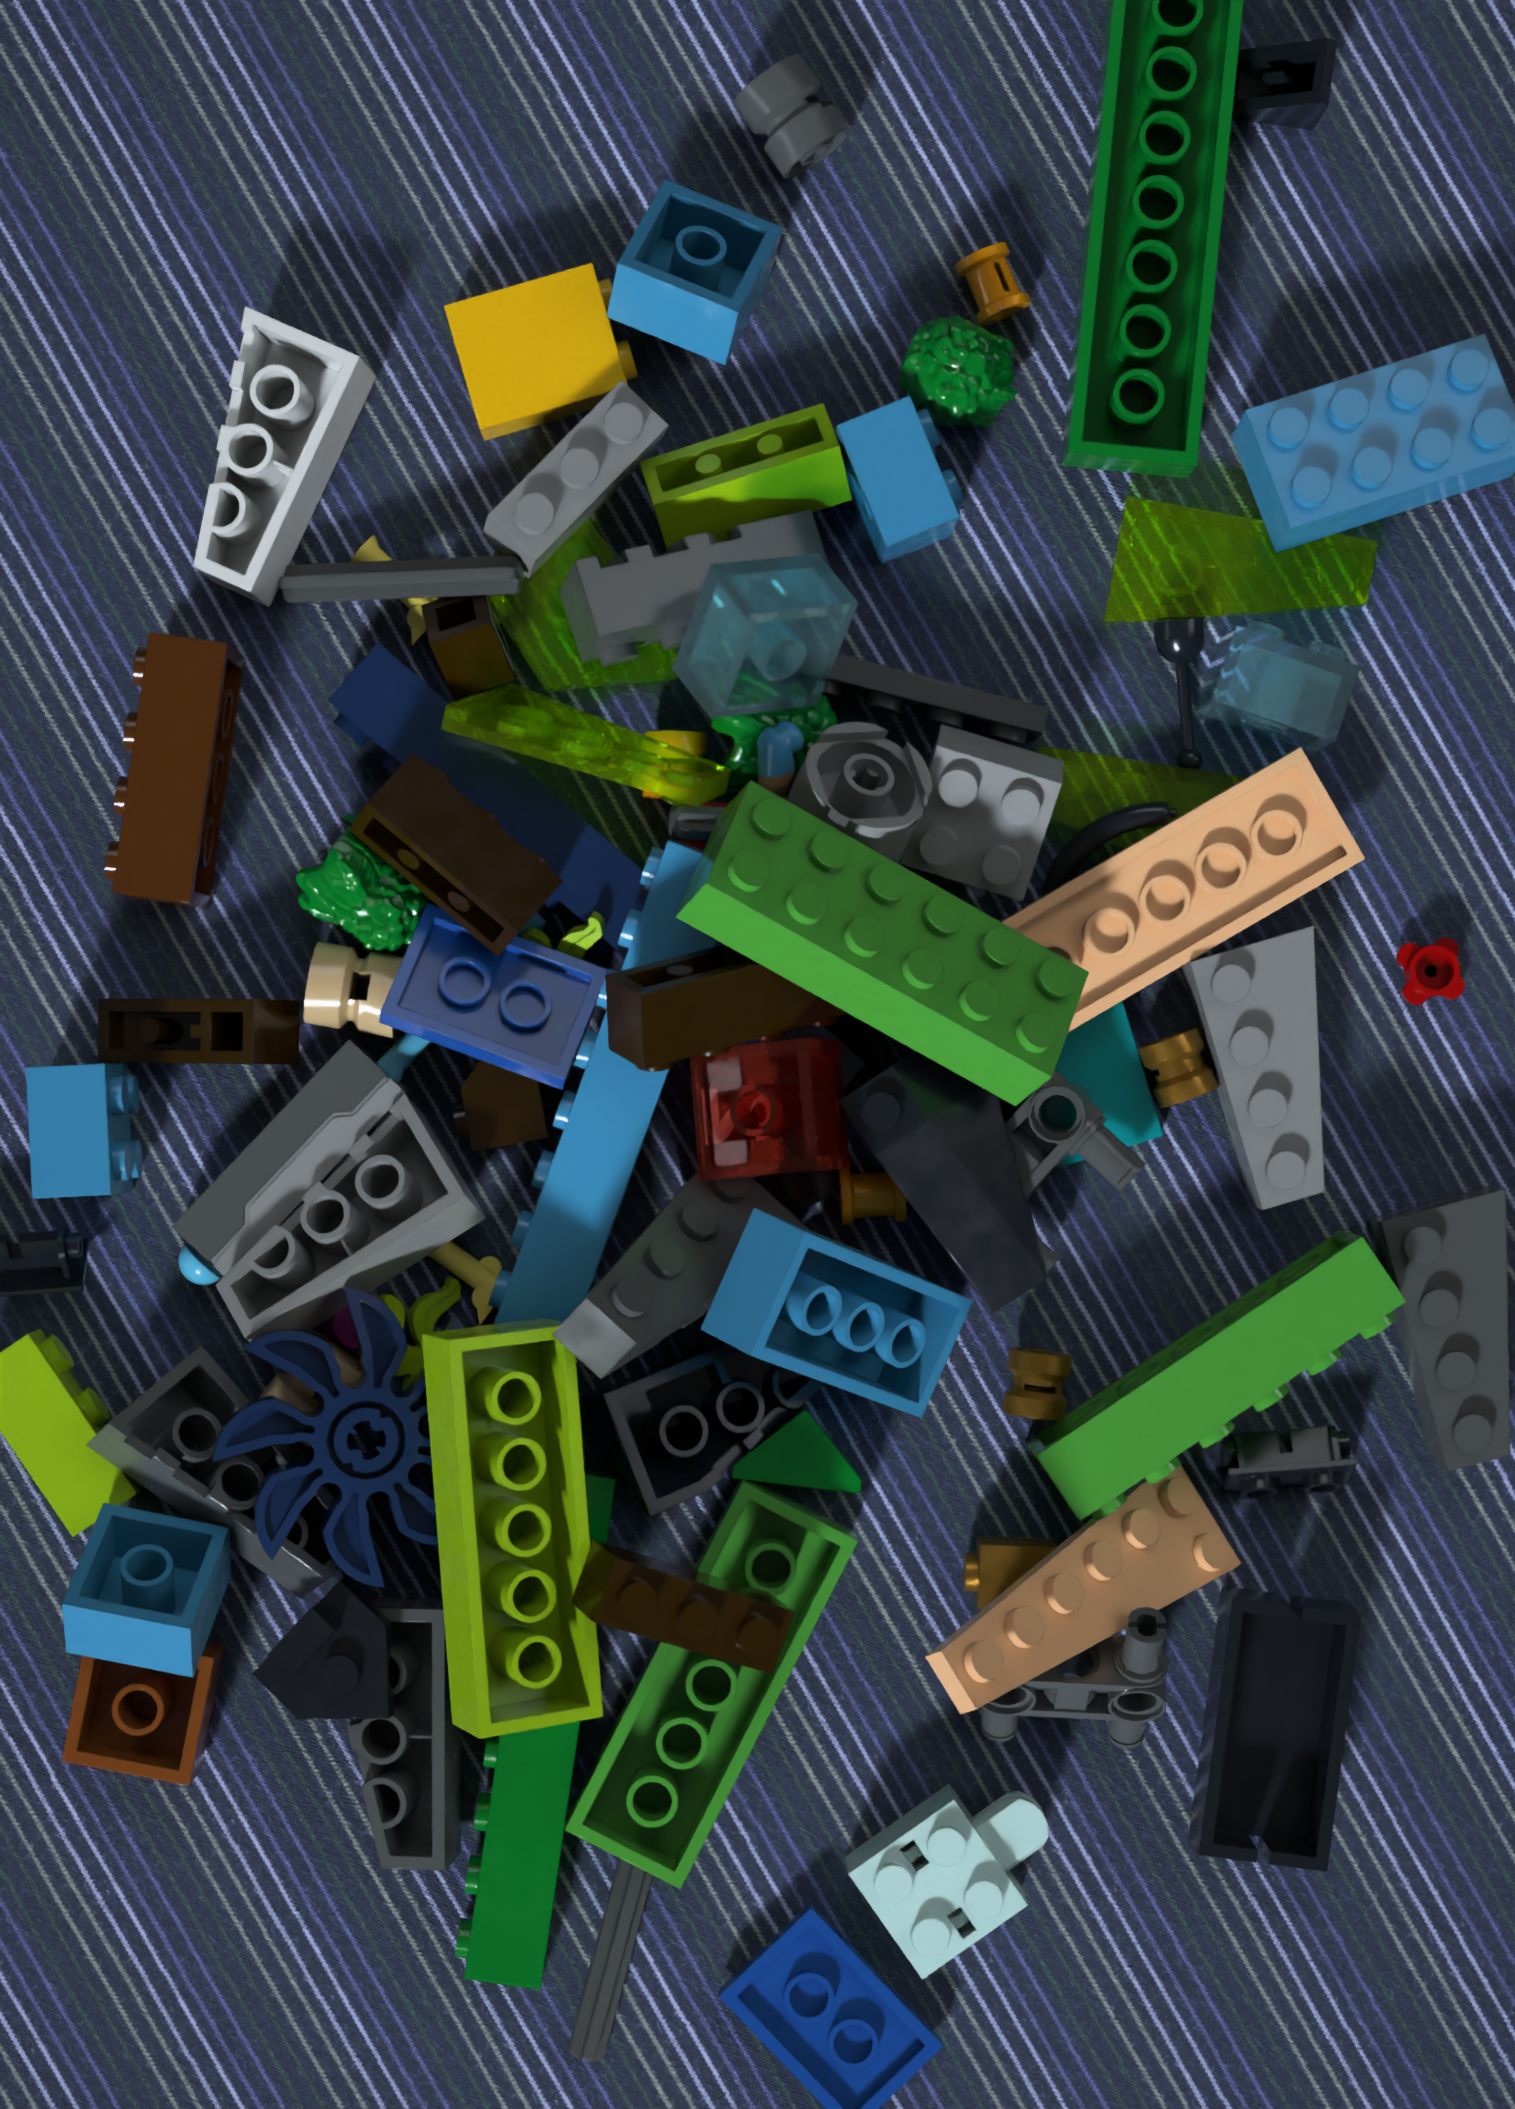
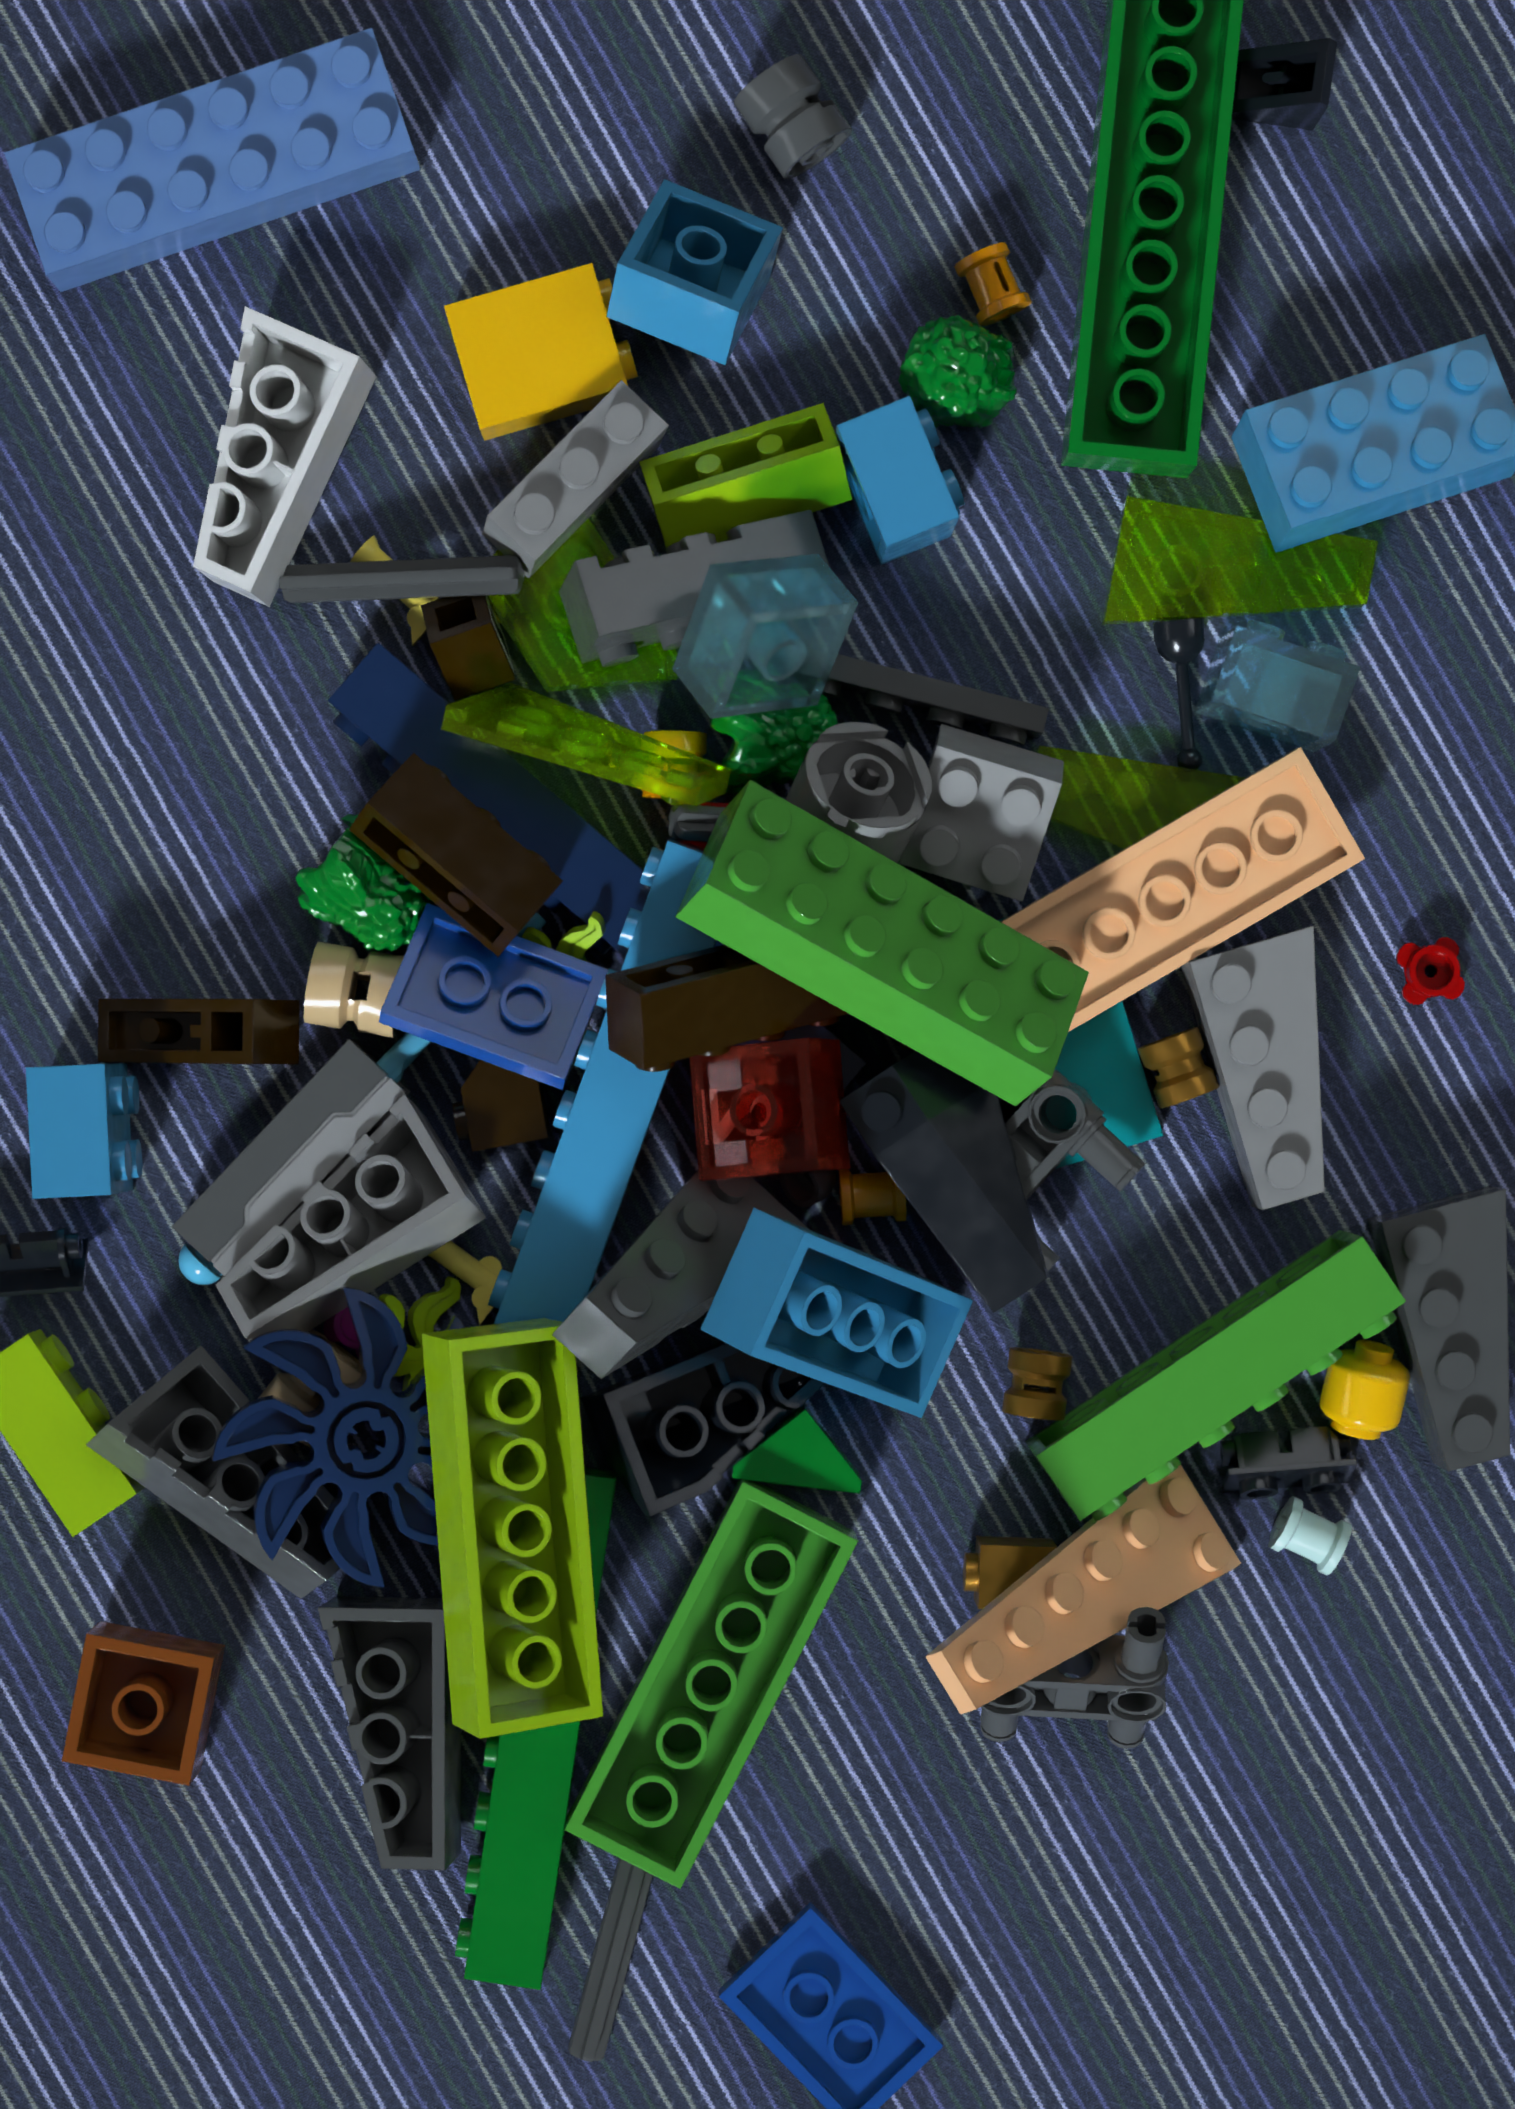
(147, 1590): dark azure brick -> none
(176, 770): reddish brown brick -> none
(212, 161): none -> medium blue brick
(334, 1660): black plate -> none
(682, 1607): dark brown brick -> none
(776, 758): dark azure arm -> none
(952, 1877): light aqua brick -> none
(1100, 832): black piece -> none
(1274, 1728): black piece -> none
(1310, 1535): none -> light aqua bush
(1365, 1391): none -> yellow head

